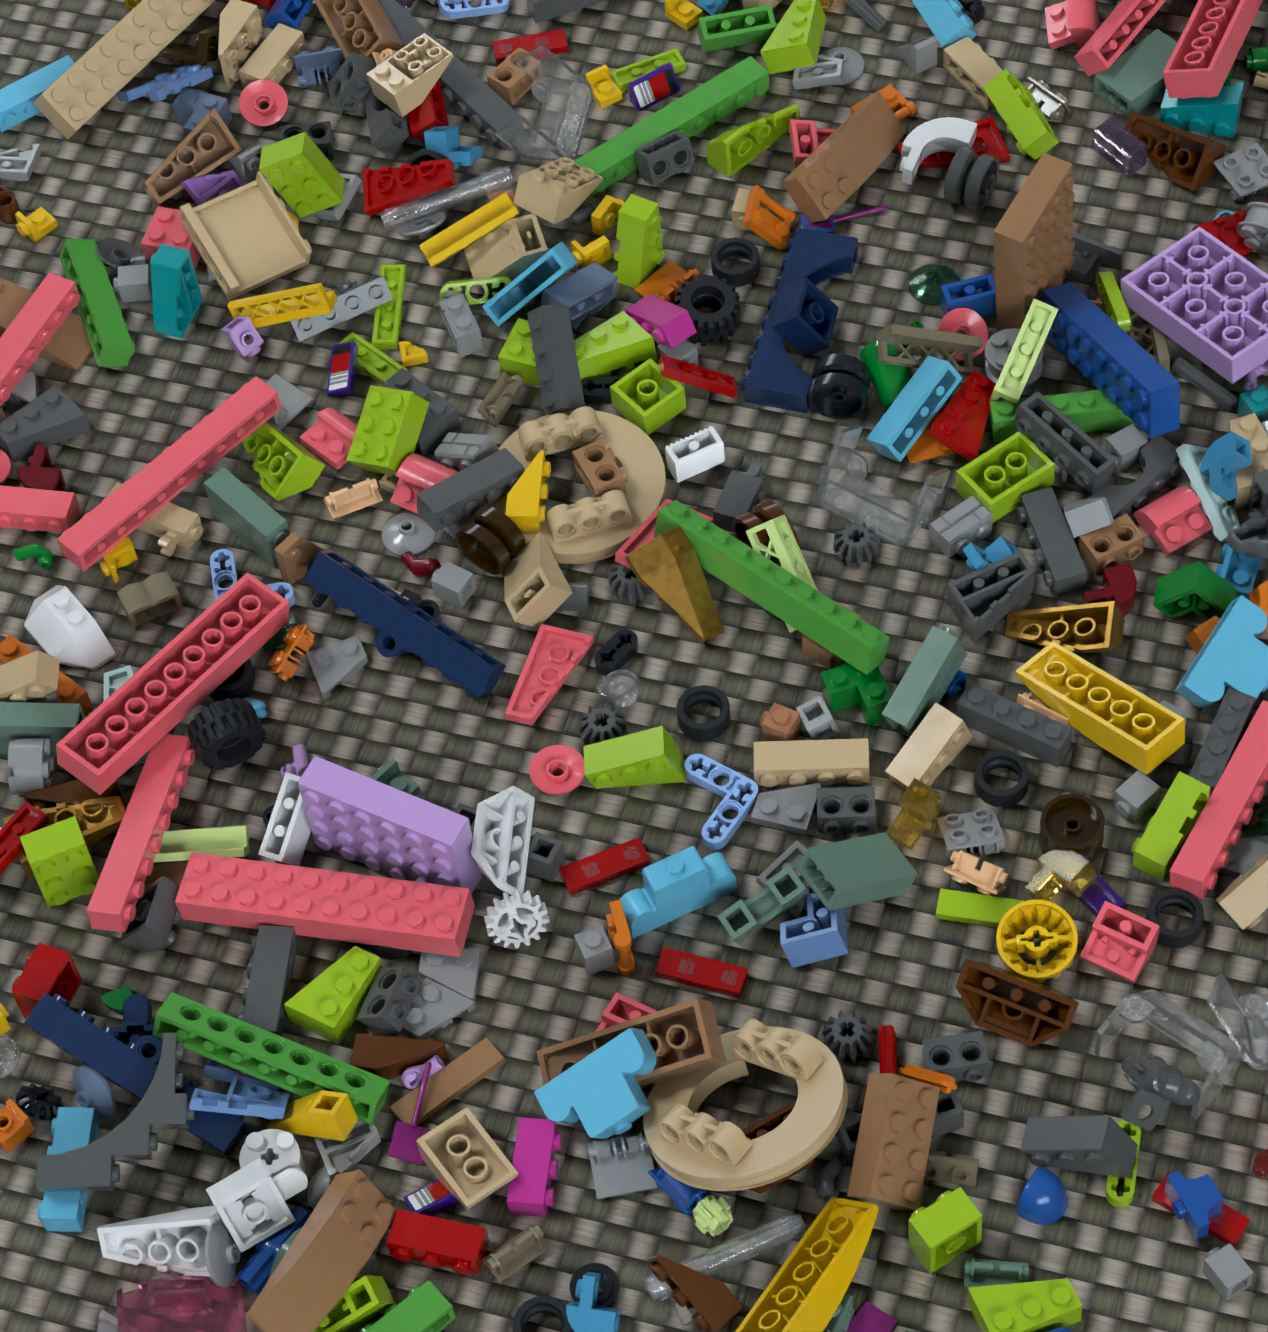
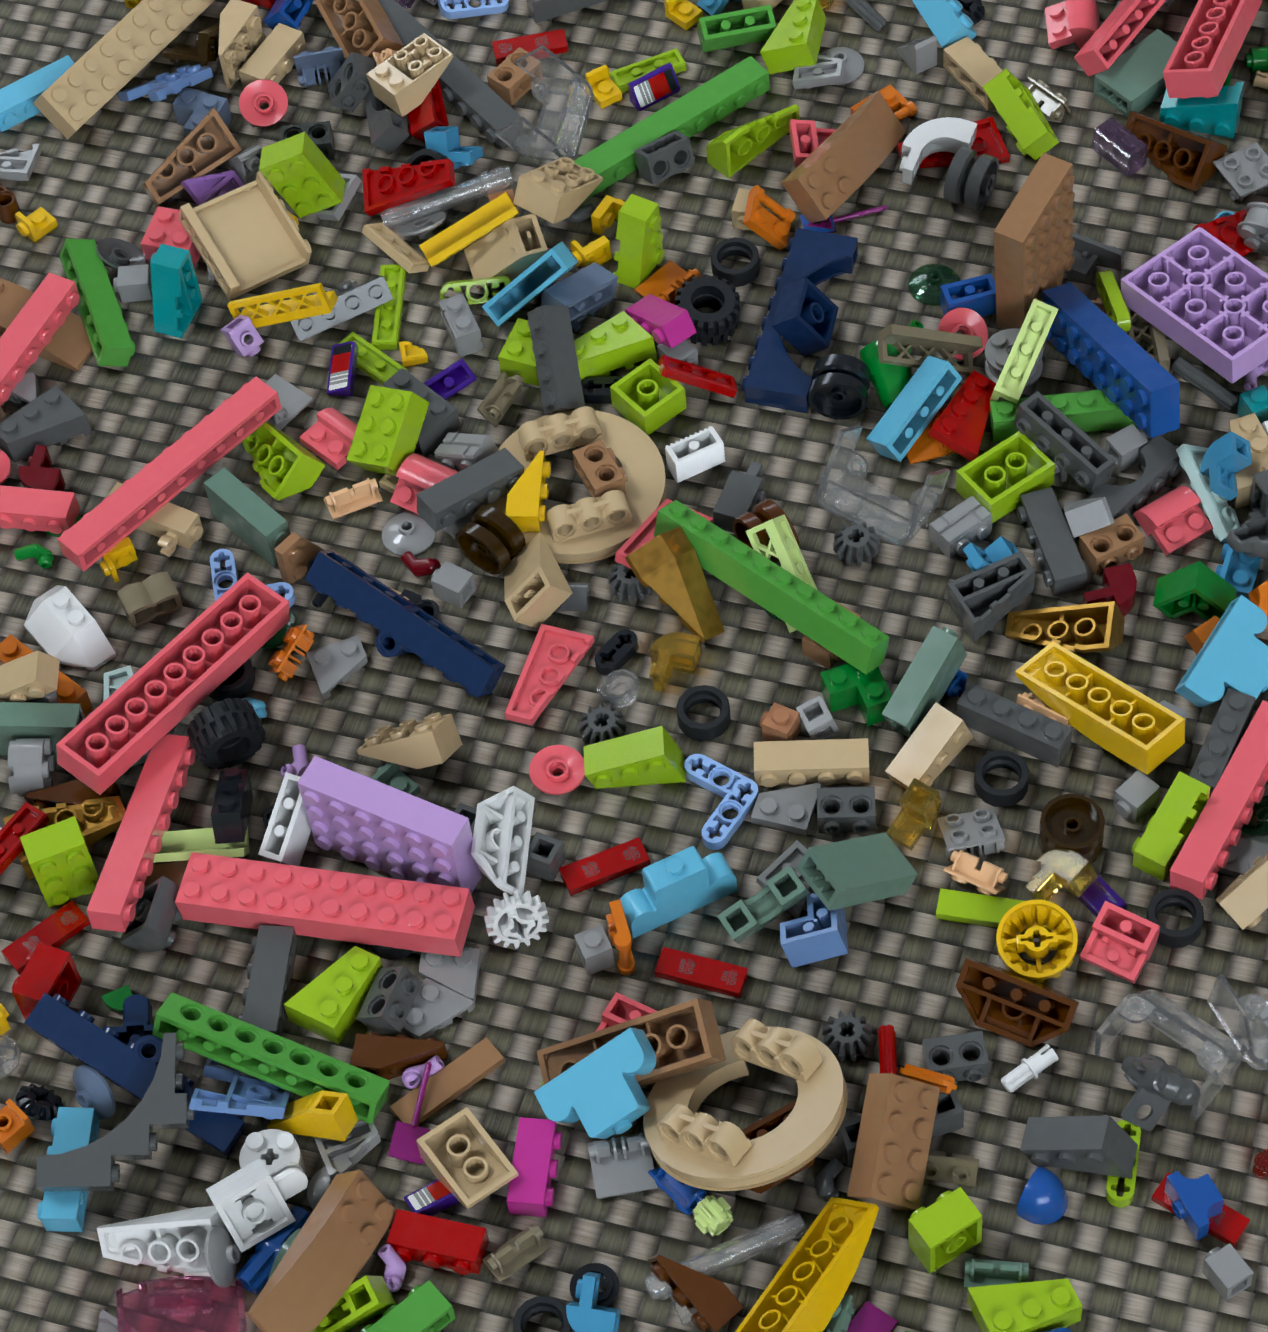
(51, 932): none -> red tile
(232, 806): none -> black brick
(394, 1268): none -> lavender arm
(395, 248): none -> tan tile
(414, 742): none -> tan slope
(451, 379): none -> dark purple slope
(673, 652): none -> clear yellow brick
(1029, 1068): none -> white axle

